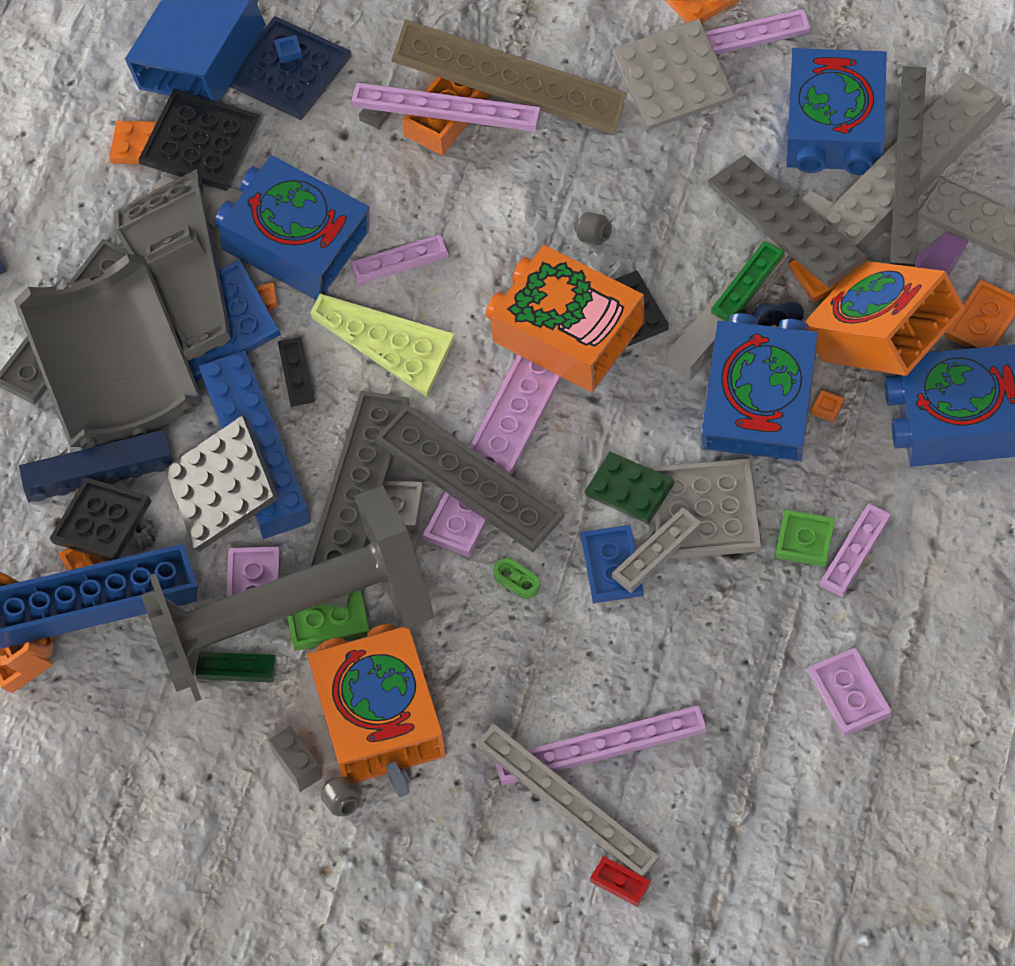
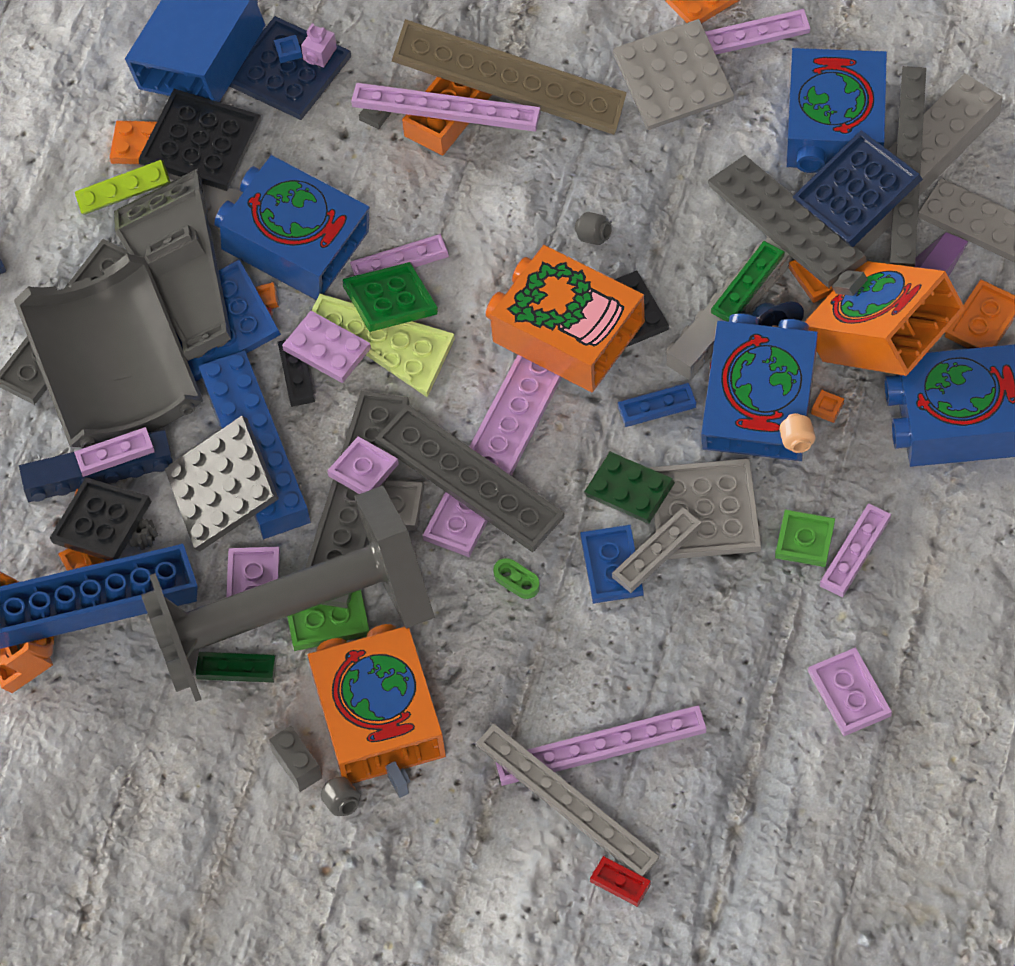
(114, 451): none -> lavender plate
(122, 187): none -> lime plate
(318, 46): none -> lavender brick
(326, 346): none -> lavender plate
(362, 466): none -> lavender plate
(389, 296): none -> green plate
(656, 404): none -> blue plate
(797, 433): none -> light nougat head
(849, 282): none -> dark grey plate
(857, 188): none -> dark blue plate

